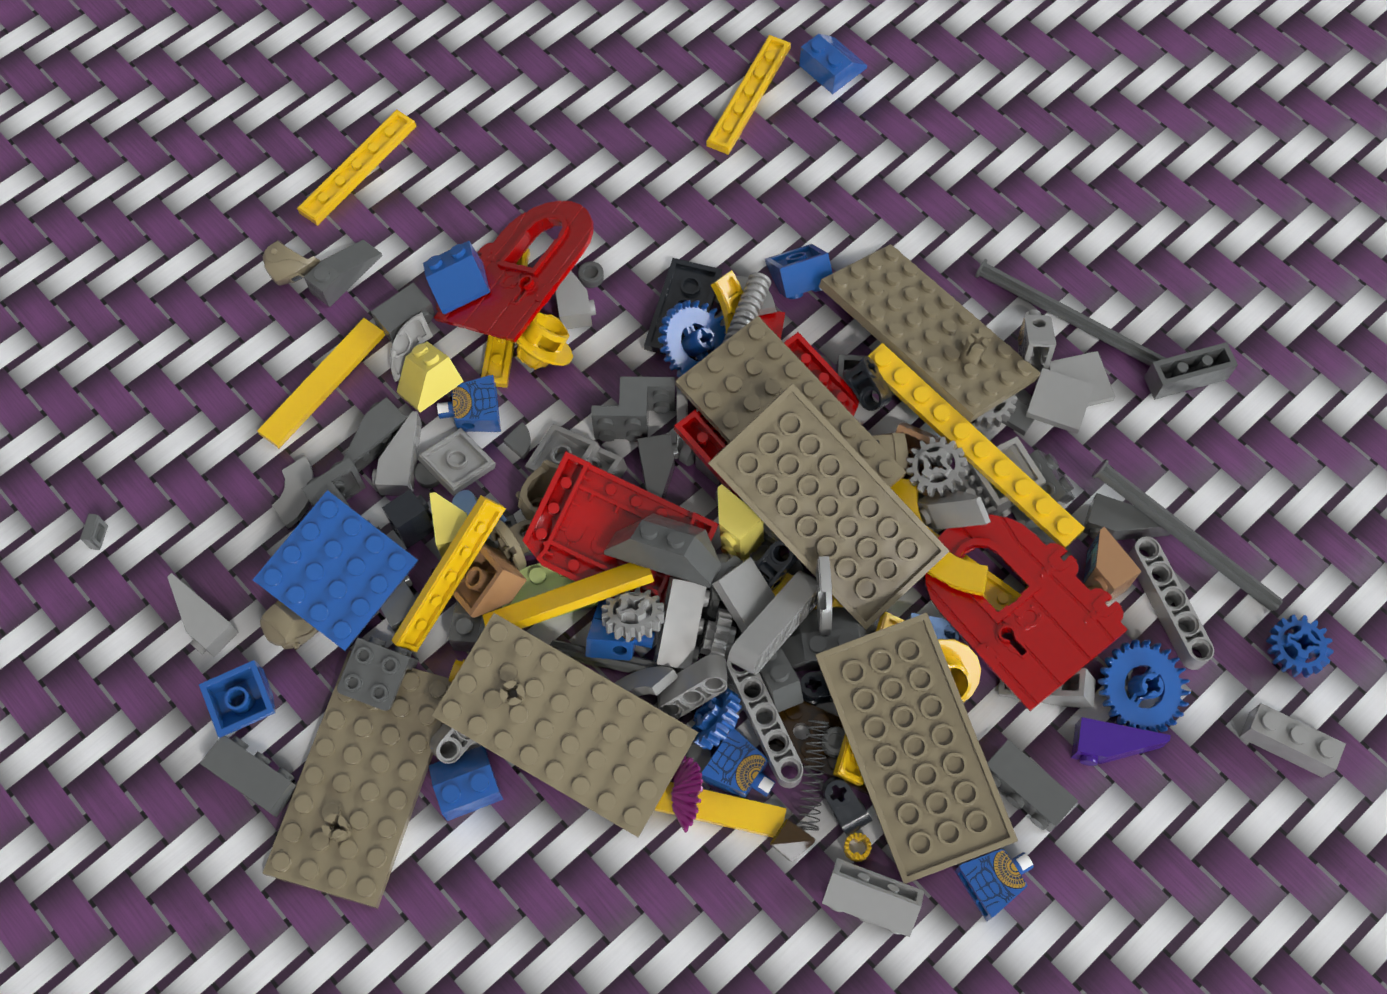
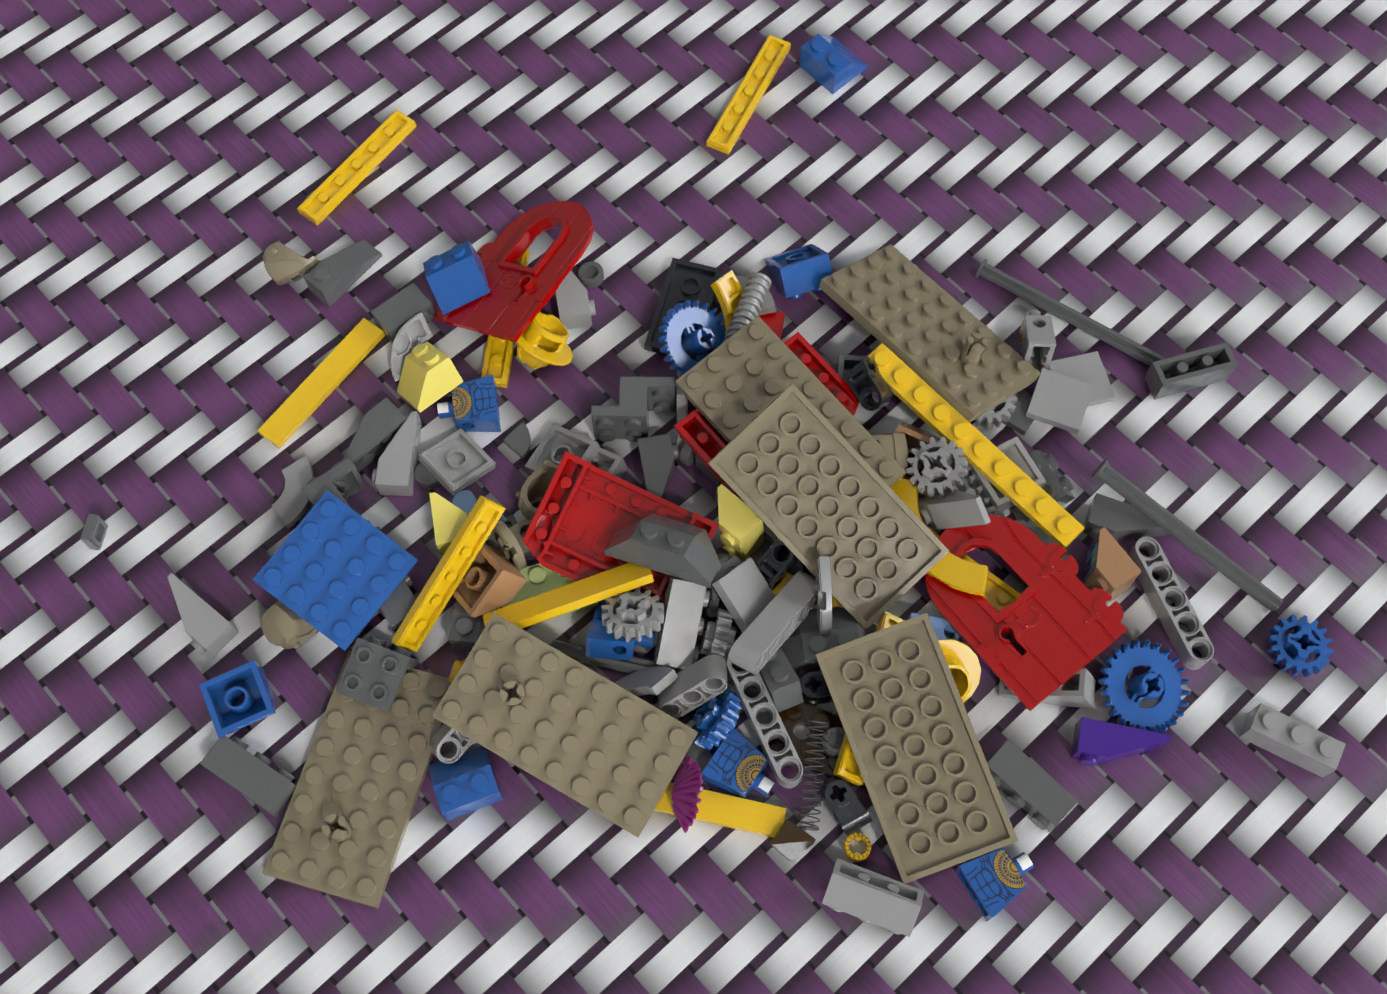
(409, 517): black brick -> none

